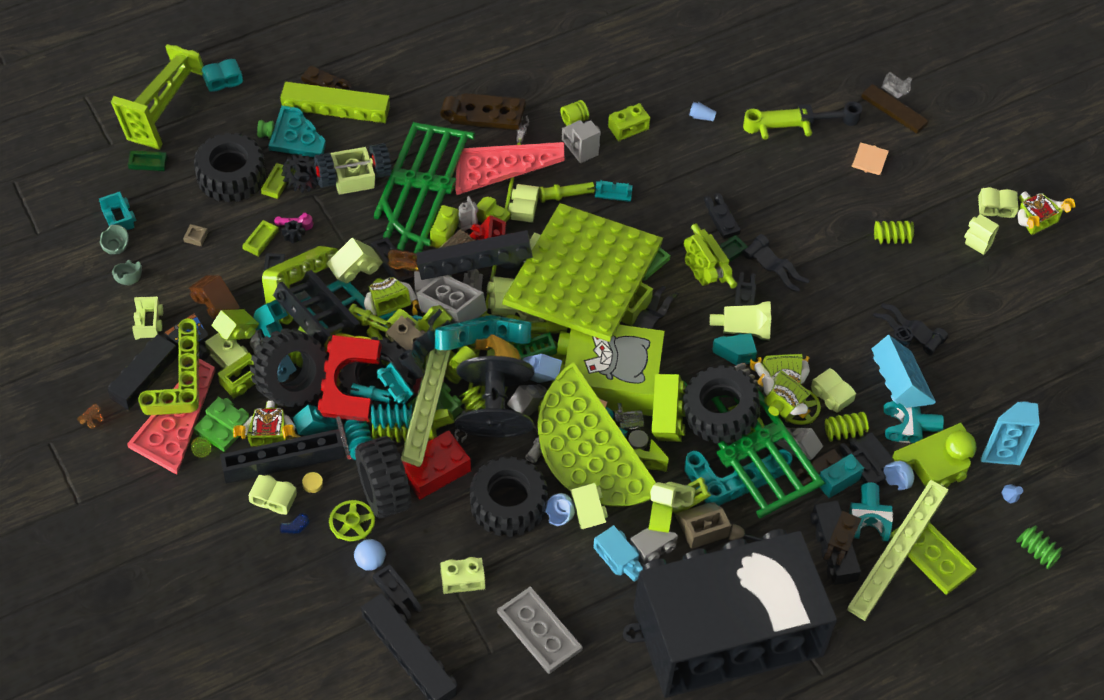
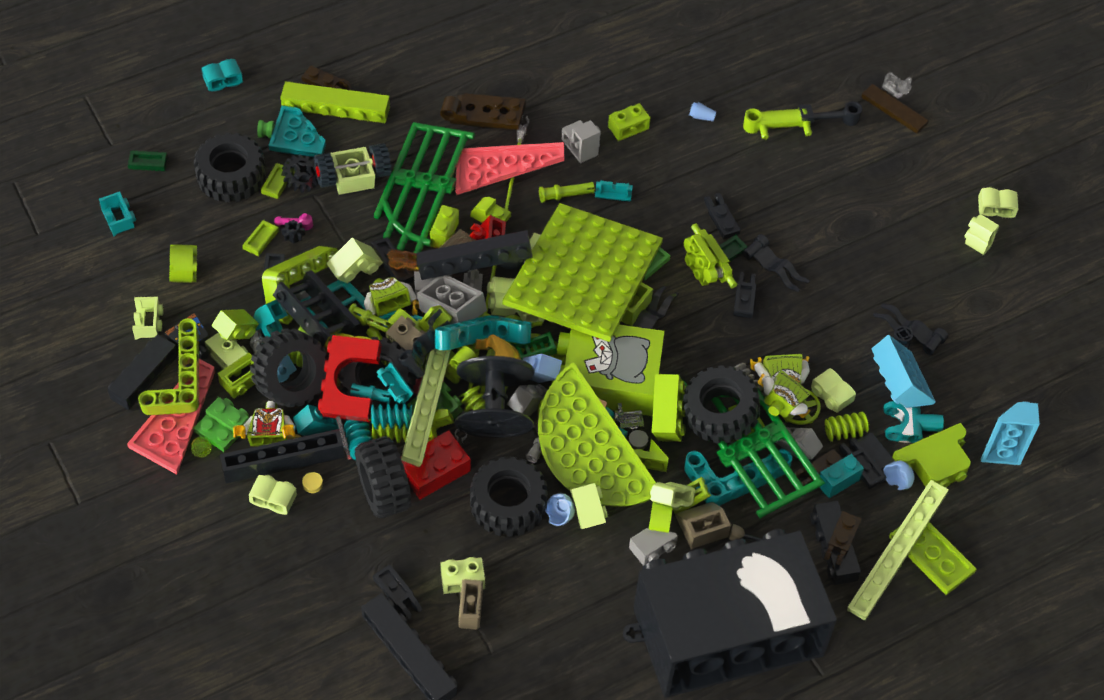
(89, 414): clear orange tile -> none
(114, 239): sand green hair -> none
(127, 273): sand green hair -> none
(136, 118): lime piece -> none
(183, 263): none -> lime brick
(195, 235): dark tan tile -> none
(214, 293): reddish brown brick -> none
(296, 526): clear blue arm -> none
(352, 520): lime wheel -> none
(369, 554): light blue hair -> none
(467, 214): light grey hinge -> none
(470, 604): none -> dark tan brick
(524, 203): yellowish green brick -> none
(539, 630): light grey plate -> none
(547, 326): lime pin -> none
(574, 112): lime piece -> none
(618, 553): medium azure hinge -> none
(736, 348): teal slope -> none
(745, 320): yellowish green piece -> none
(870, 158): light nougat piece -> none
(872, 512): teal connector -> none
(893, 231): lime piece -> none
(960, 445): lime hair -> none
(1012, 493): medium blue rock -> none
(1040, 546): bright green piece -> none
(1041, 212): torso -> none

